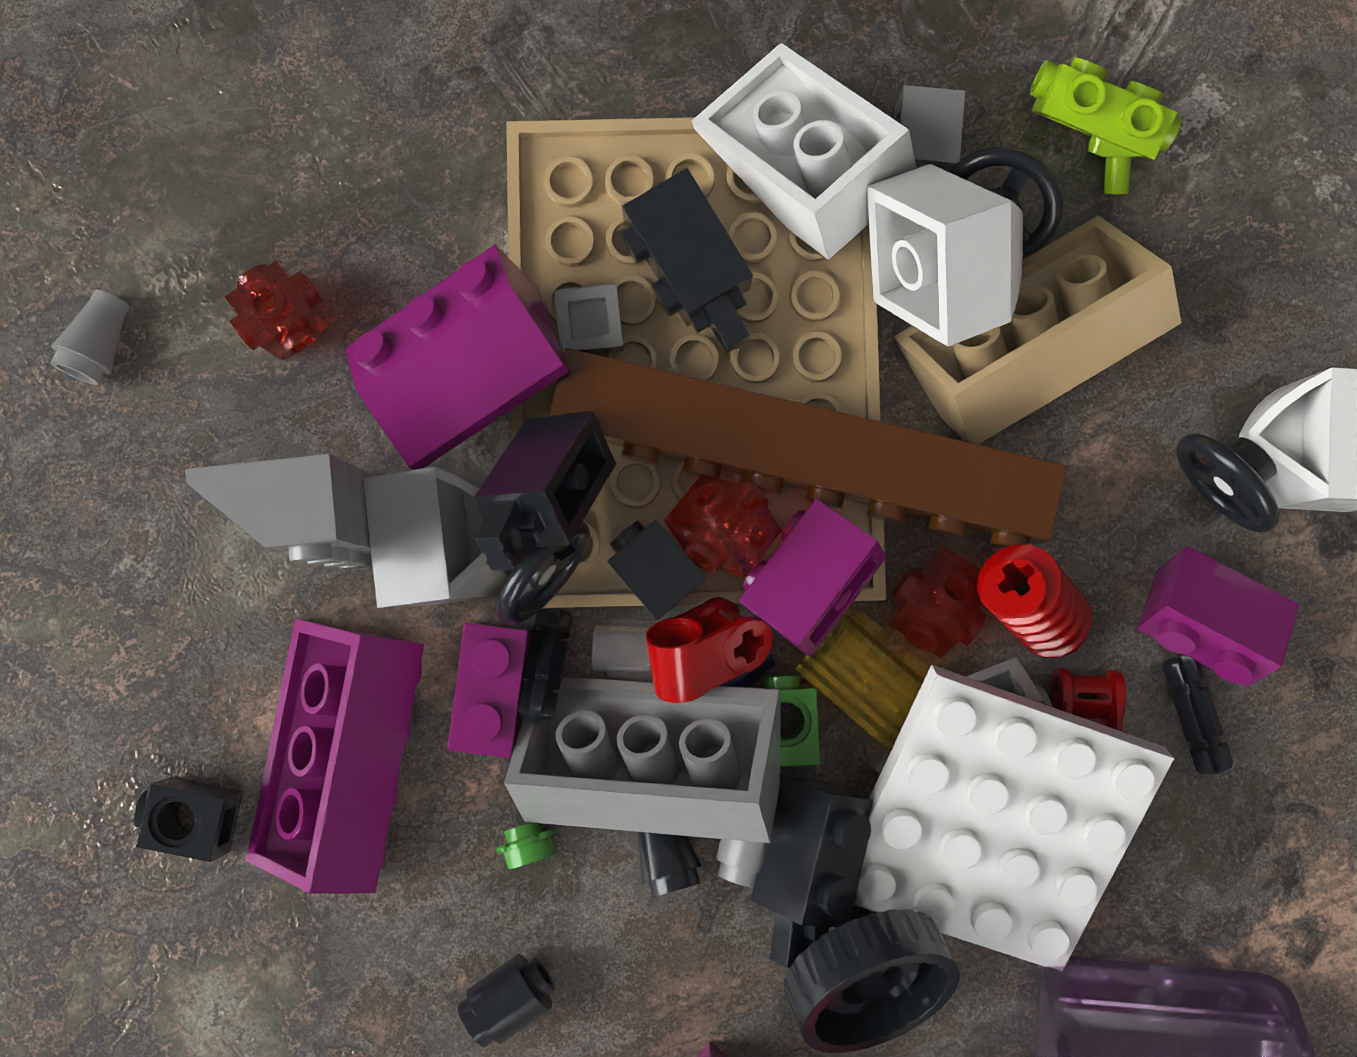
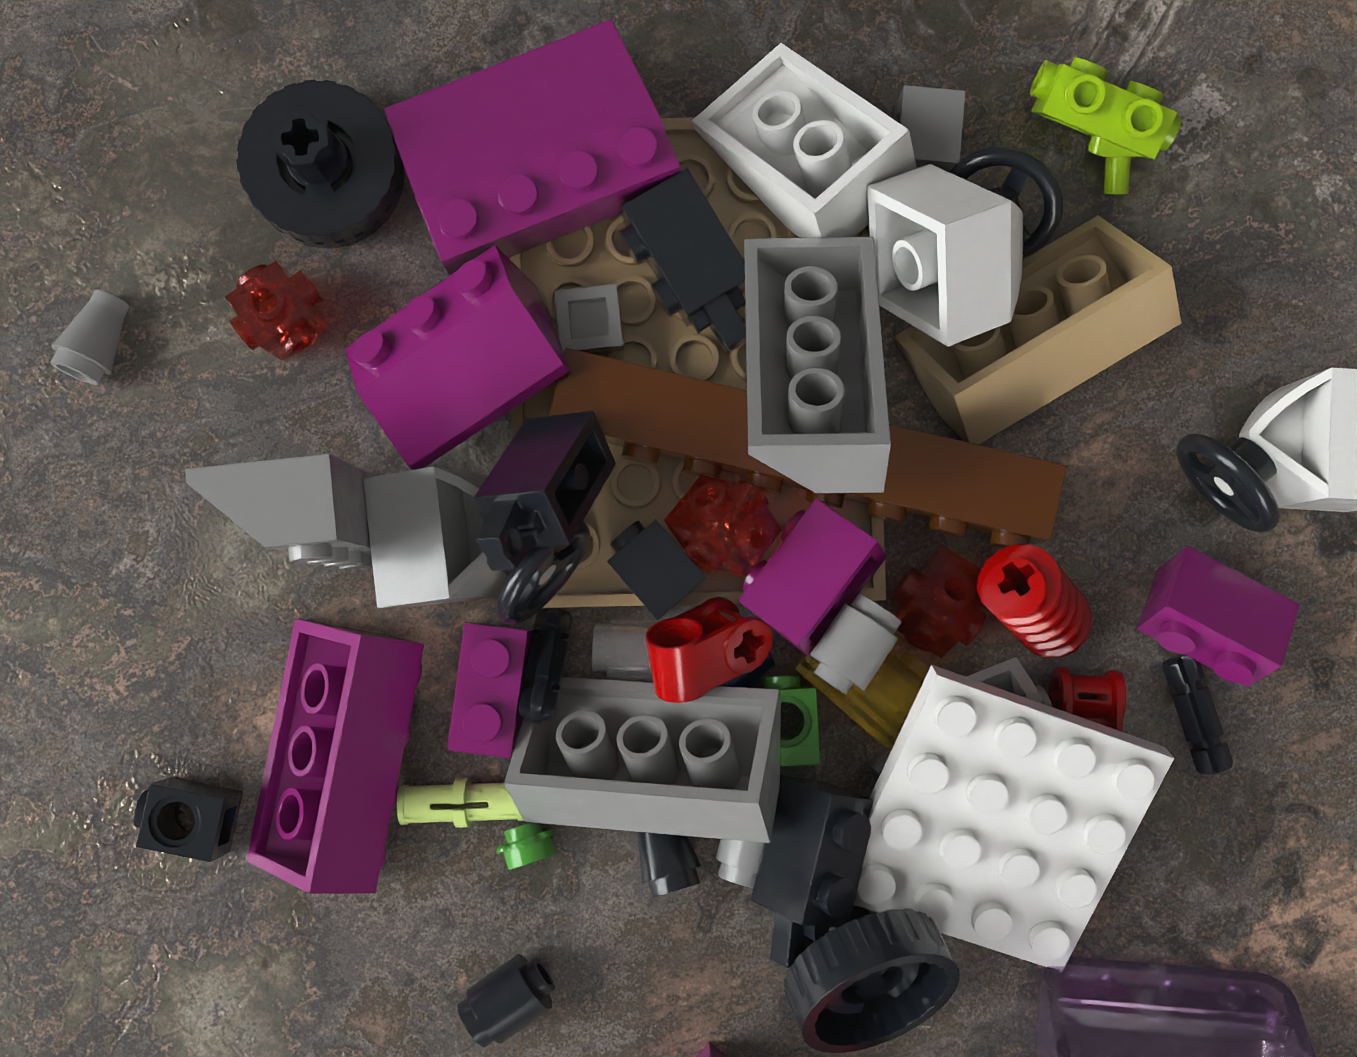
(292, 141): none -> black piece
(455, 803): none -> yellowish green pin
(532, 146): none -> magenta slope
(816, 362): none -> light grey slope
(855, 644): none -> light grey brick

